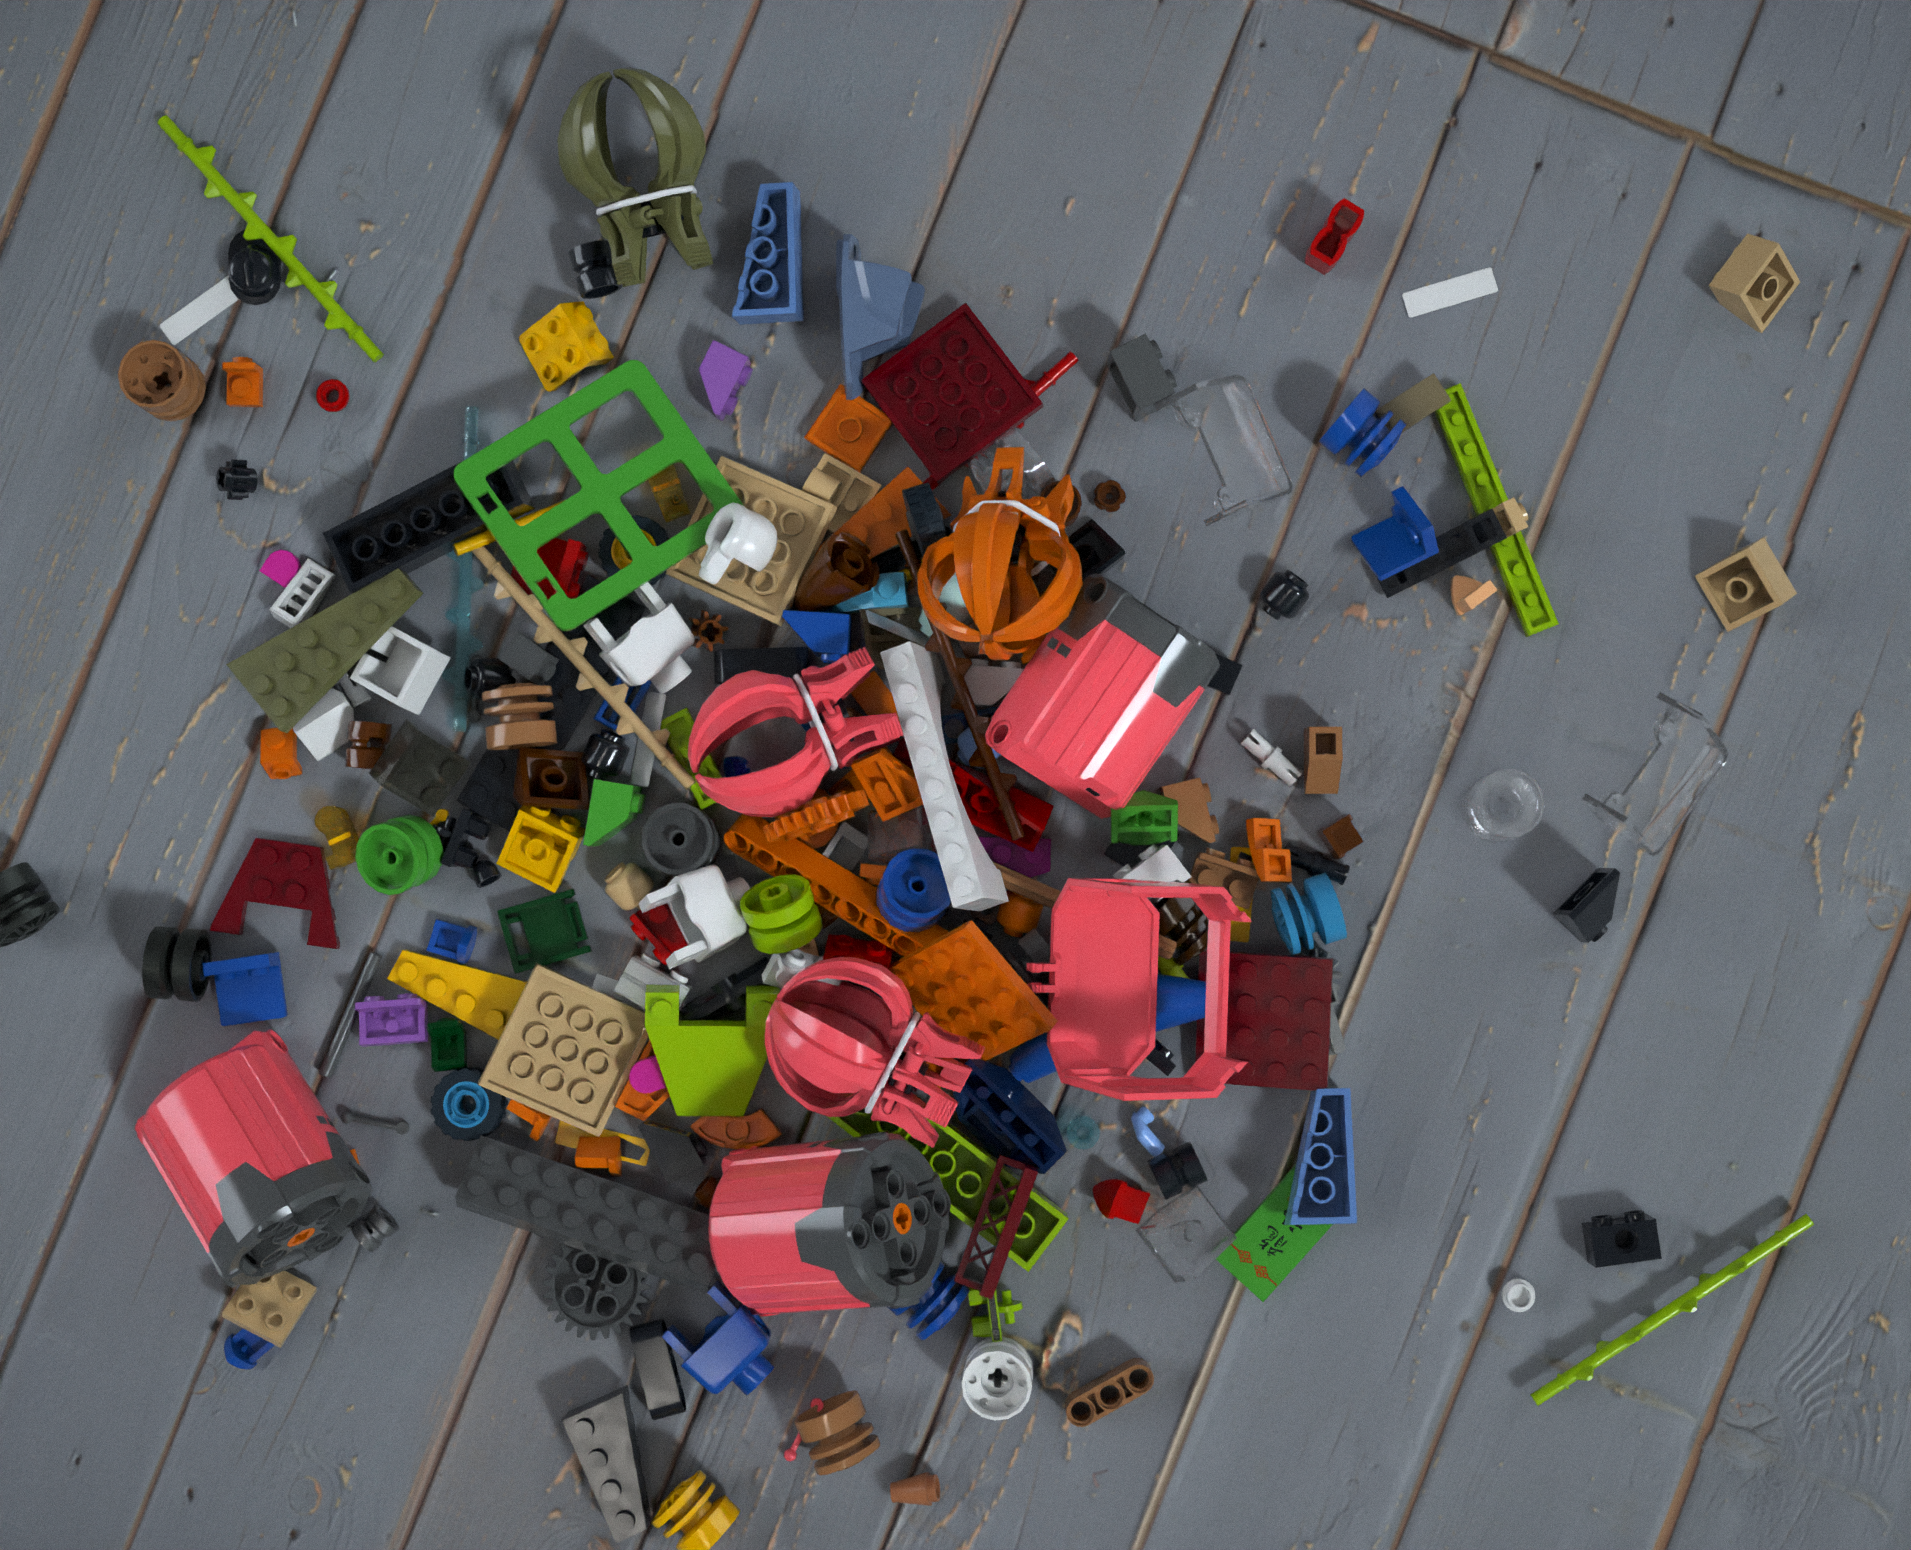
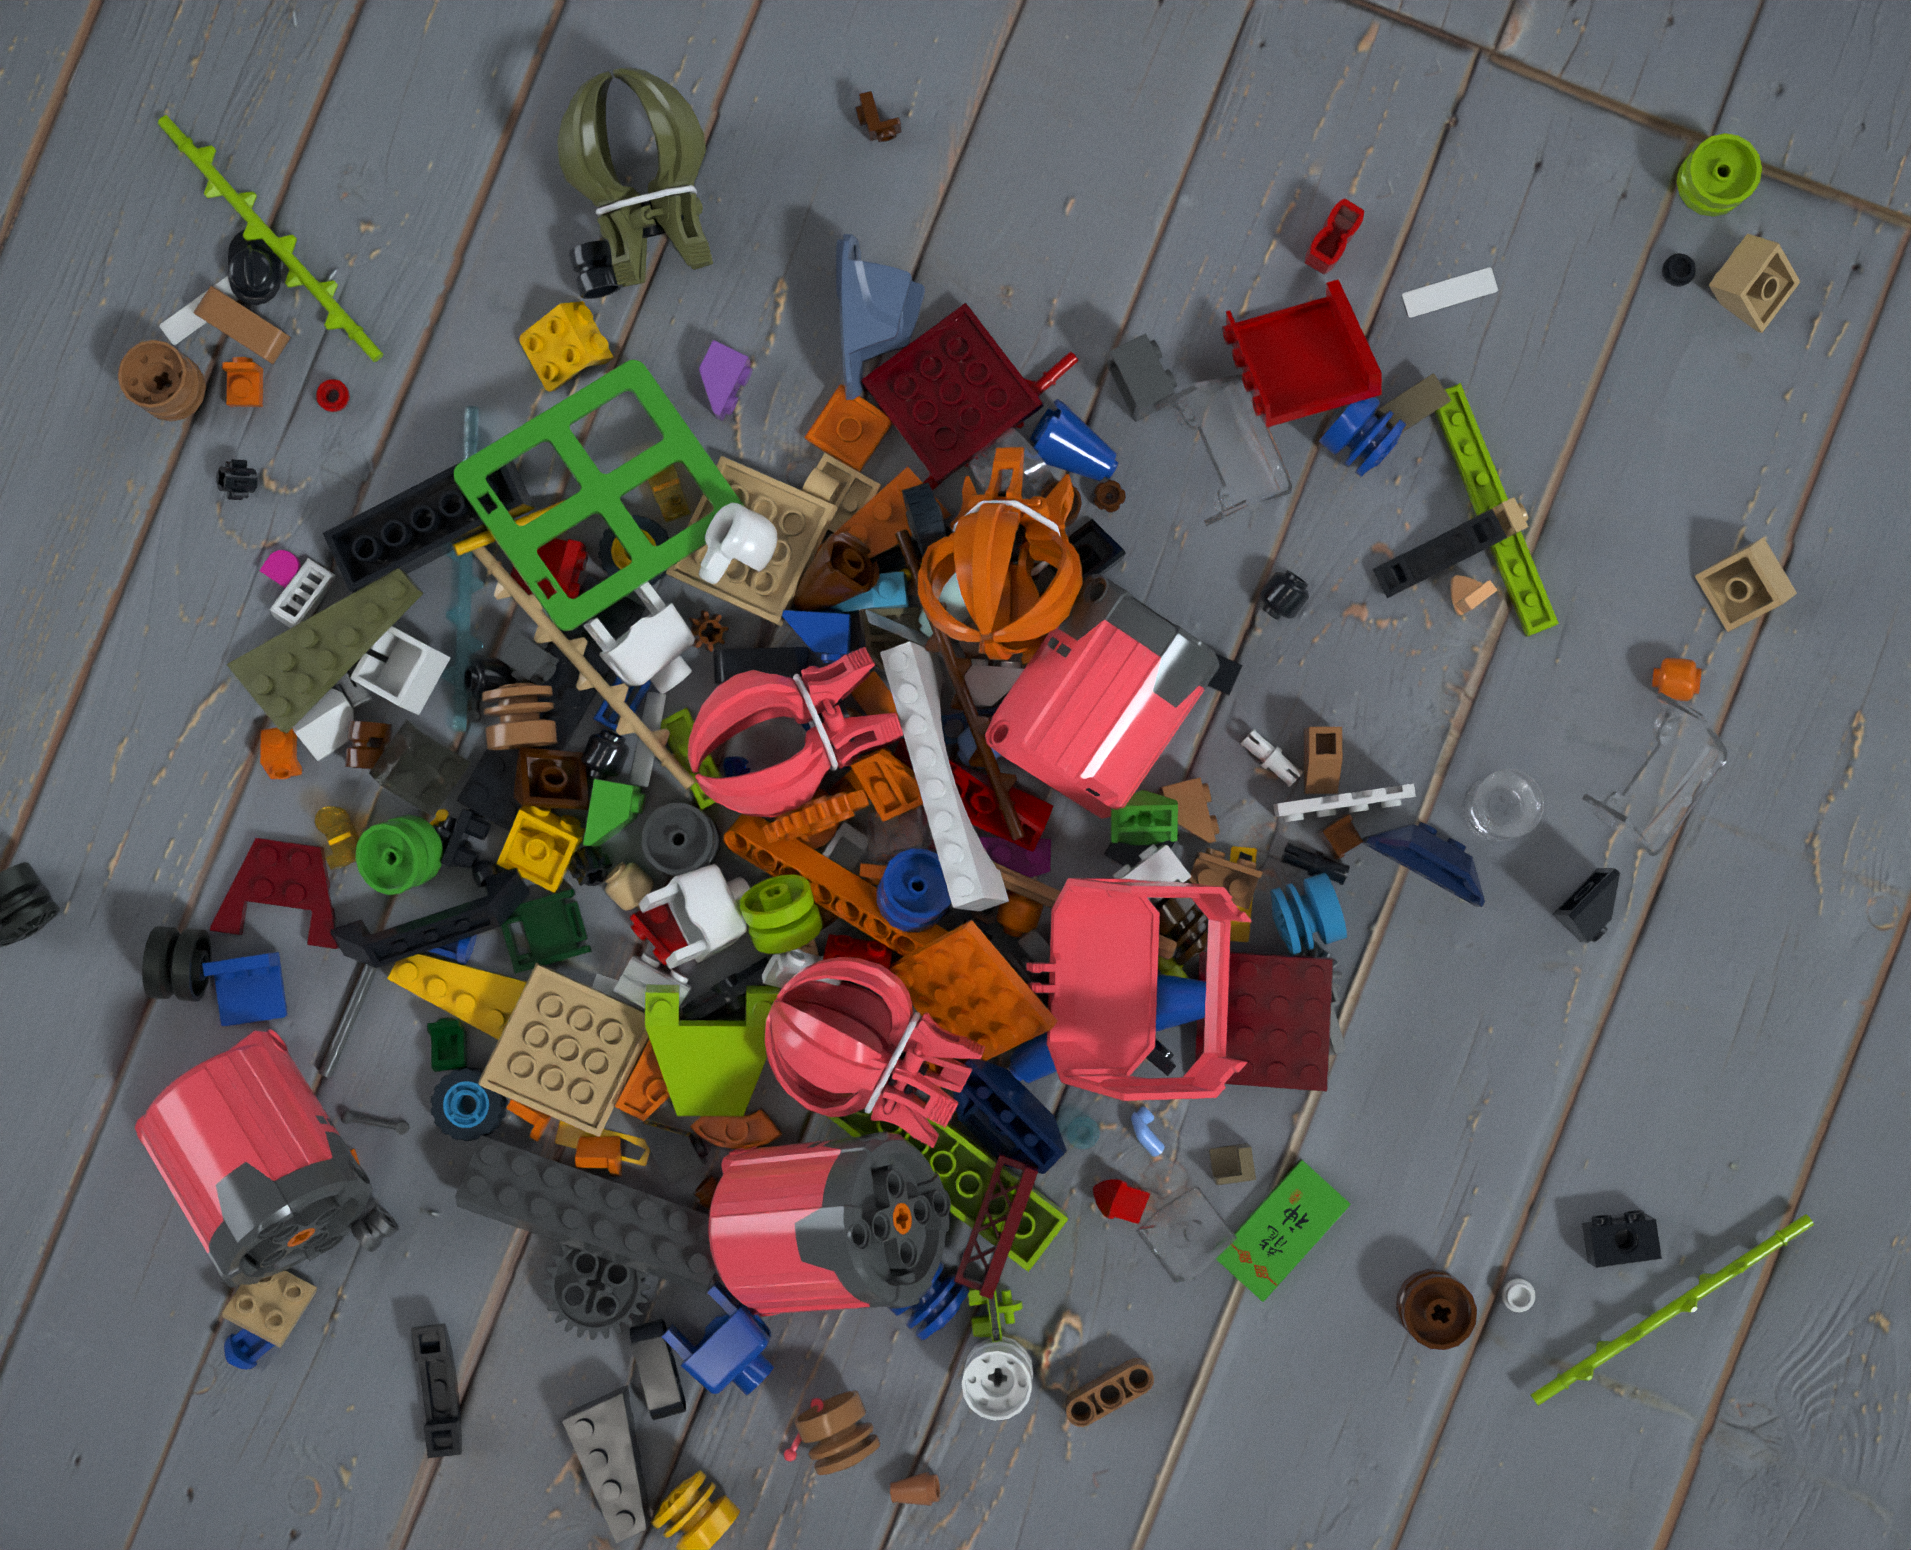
(242, 325): none -> medium nougat beam
(392, 1020): medium lavender bracket -> none
(439, 1390): none -> black slope
(503, 896): none -> black slope
(589, 866): none -> black gear
(646, 1075): dark pink tile -> none
(773, 264): medium blue wedge -> none
(868, 116): none -> reddish brown bracket
(1072, 445): none -> blue cone
(1189, 1170): black wheel -> none
(1232, 1164): none -> dark tan panel
(1265, 846): orange slope -> none
(1304, 358): none -> red panel
(1324, 1167): medium blue wedge -> none
(1354, 801): none -> white wing
(1398, 540): blue bracket -> none
(1431, 858): none -> dark blue wedge
(1452, 1321): none -> reddish brown wheel
(1677, 678): none -> orange head
(1678, 270): none -> black plate
(1719, 175): none -> lime wheel

